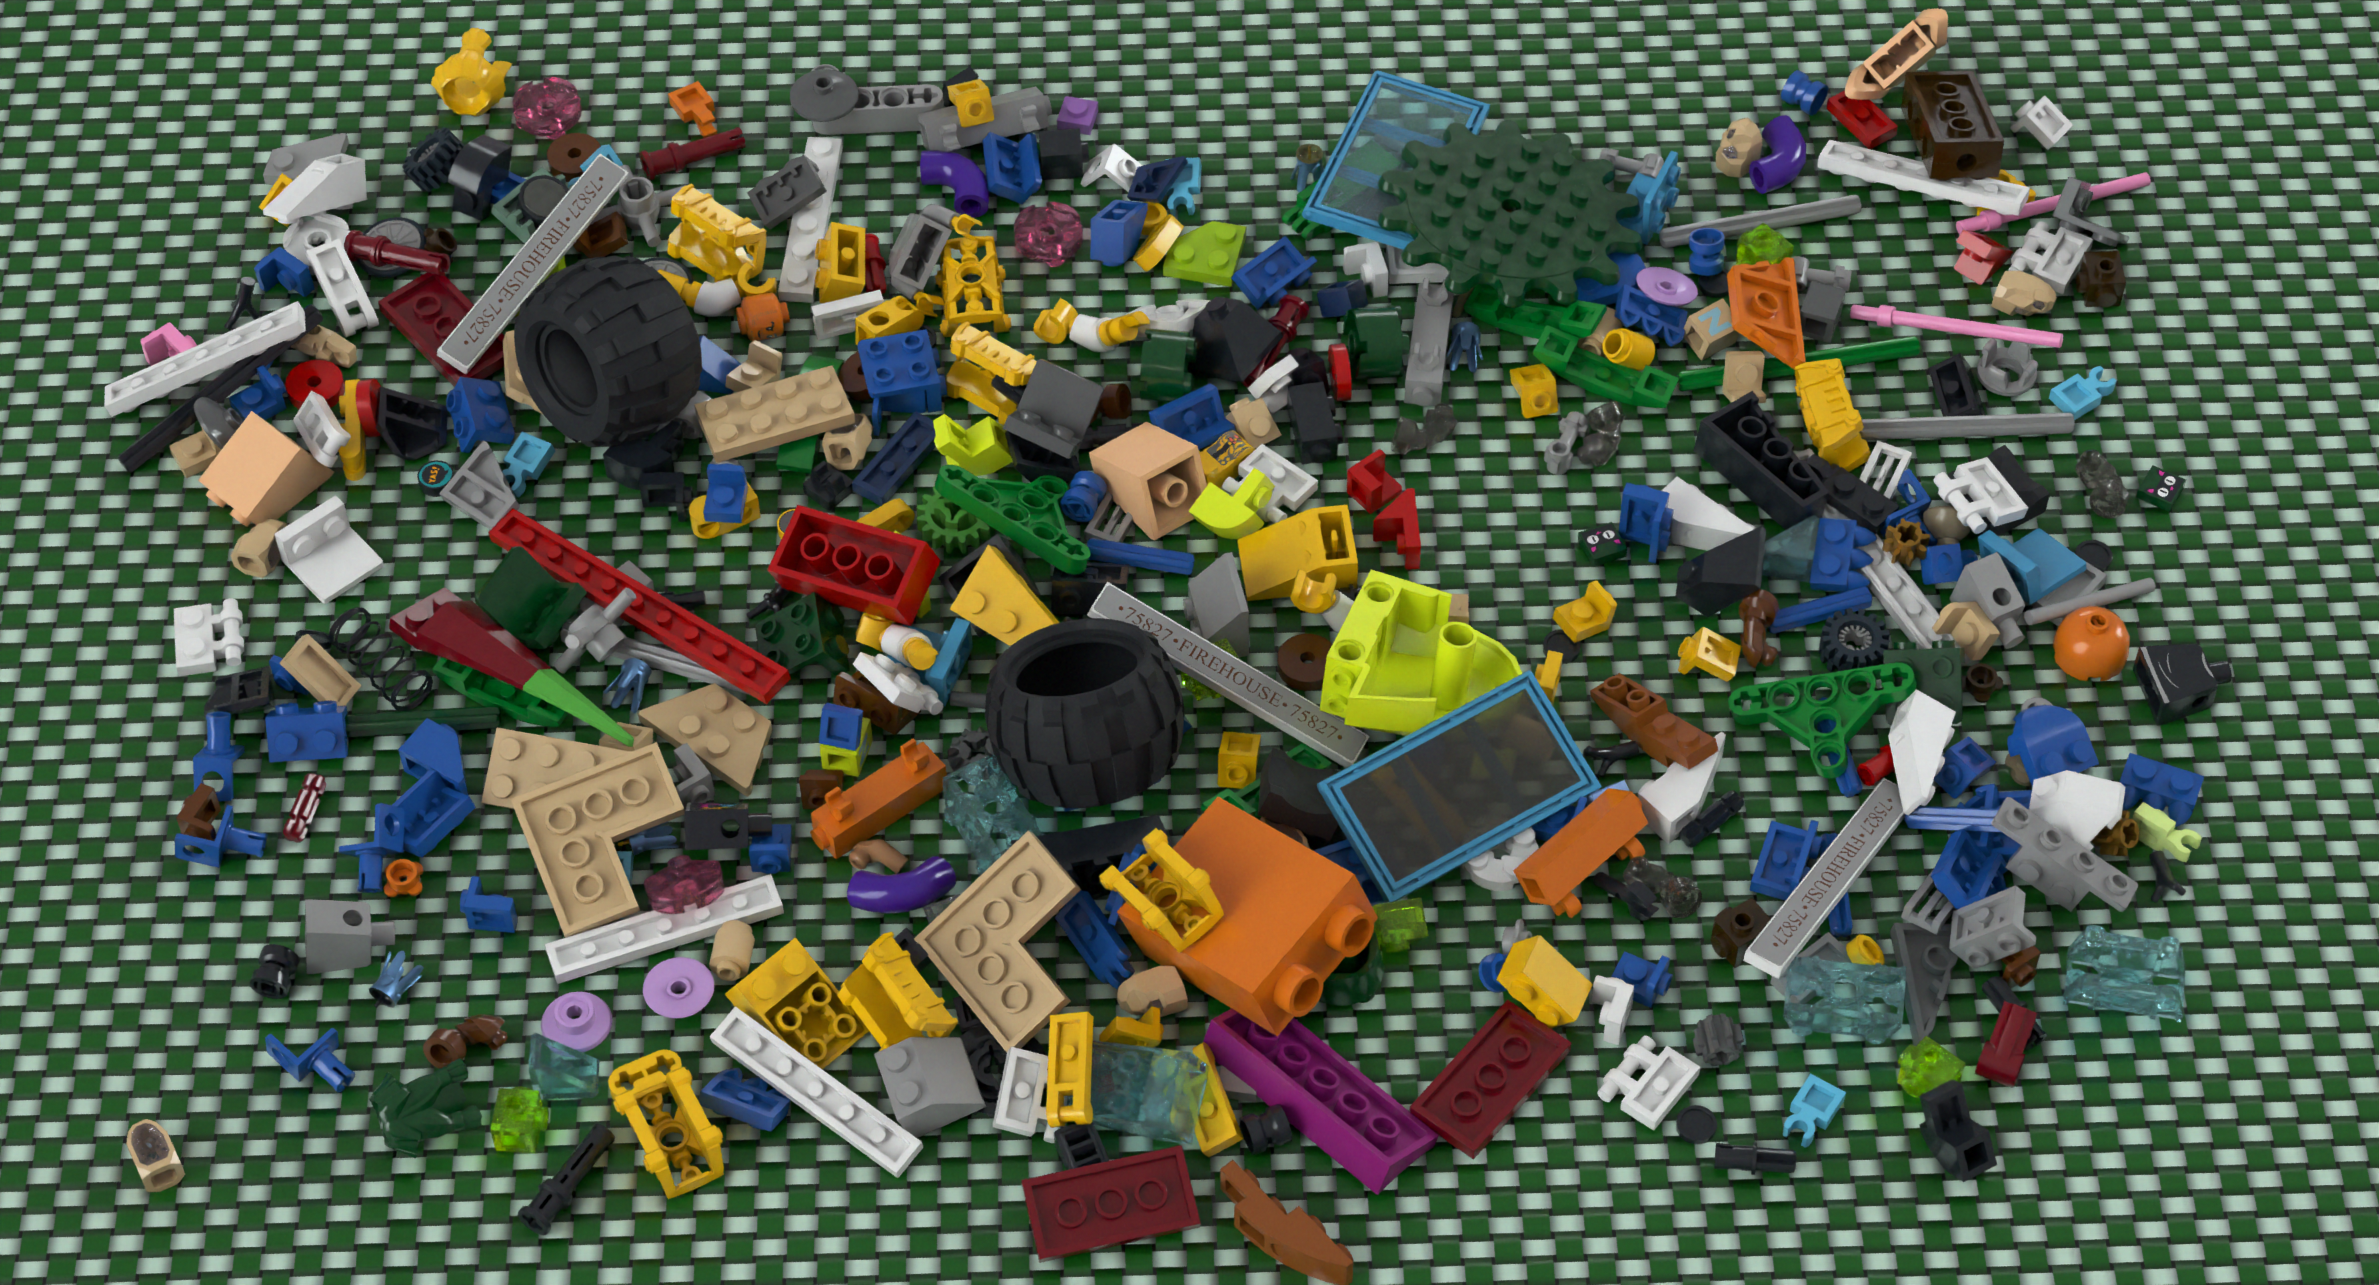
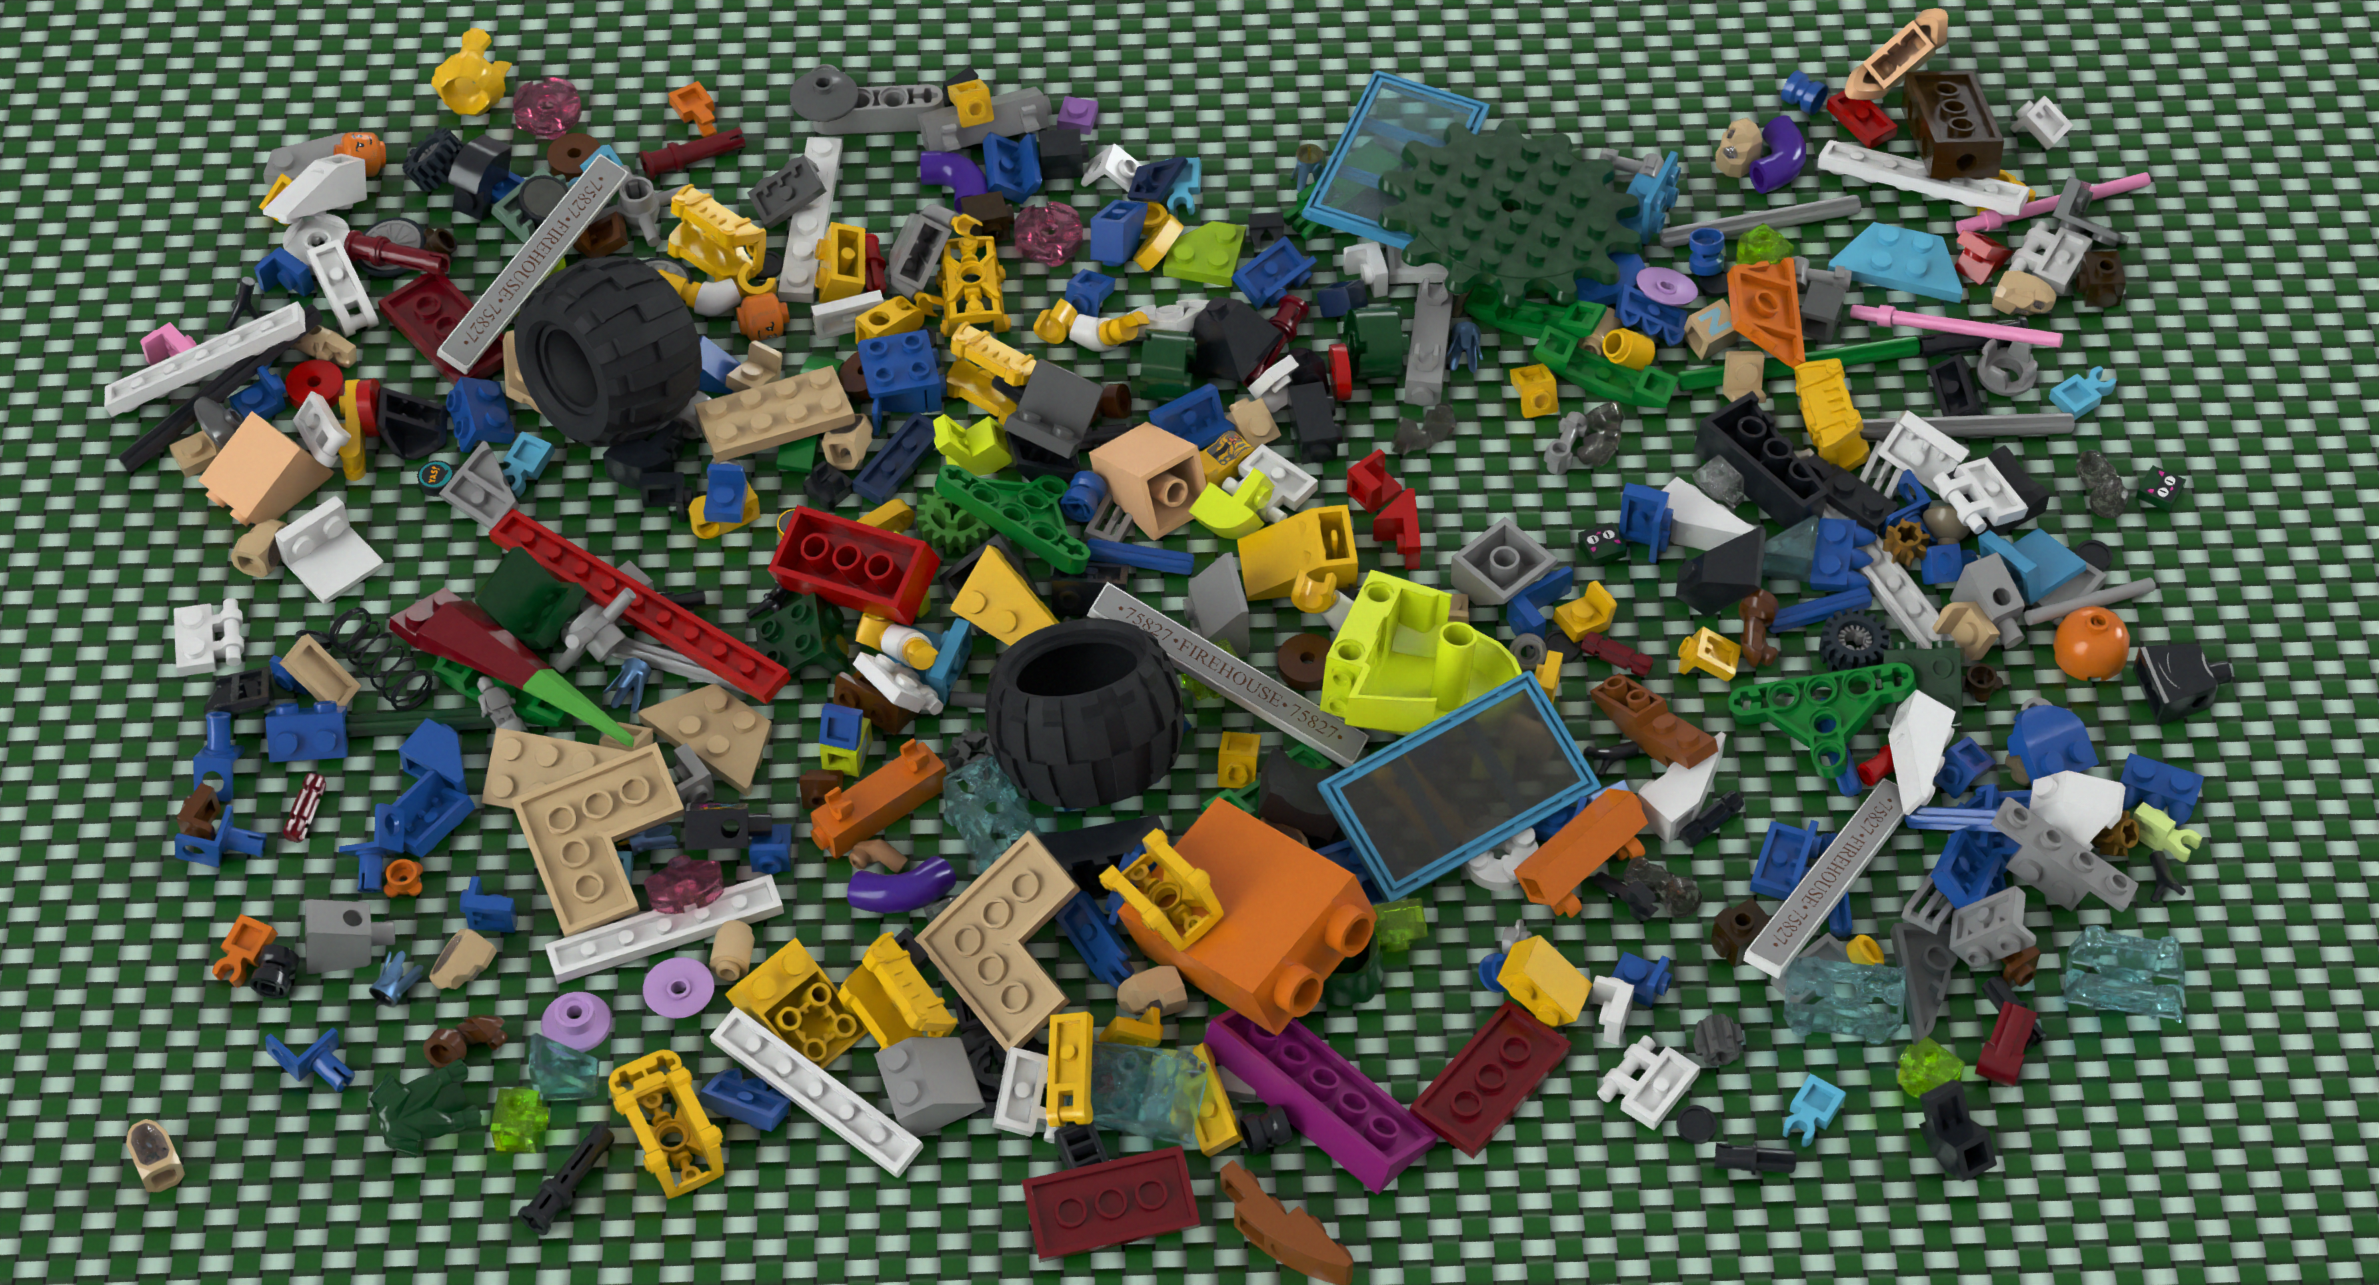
(243, 947): none -> orange plate
(364, 146): none -> orange head
(462, 960): none -> tan rock
(497, 704): none -> light grey piece
(772, 266): none -> black piece
(993, 214): none -> dark brown brick
(1088, 290): none -> blue bracket
(1265, 223): none -> black tile
(1499, 564): none -> light grey slope
(1523, 607): none -> blue bracket
(1539, 655): none -> light grey plate
(1617, 654): none -> dark red axle
(1721, 481): none -> clear bracket
(1901, 261): none -> medium azure wing
(1921, 449): none -> white bracket
(1953, 343): none -> black pin

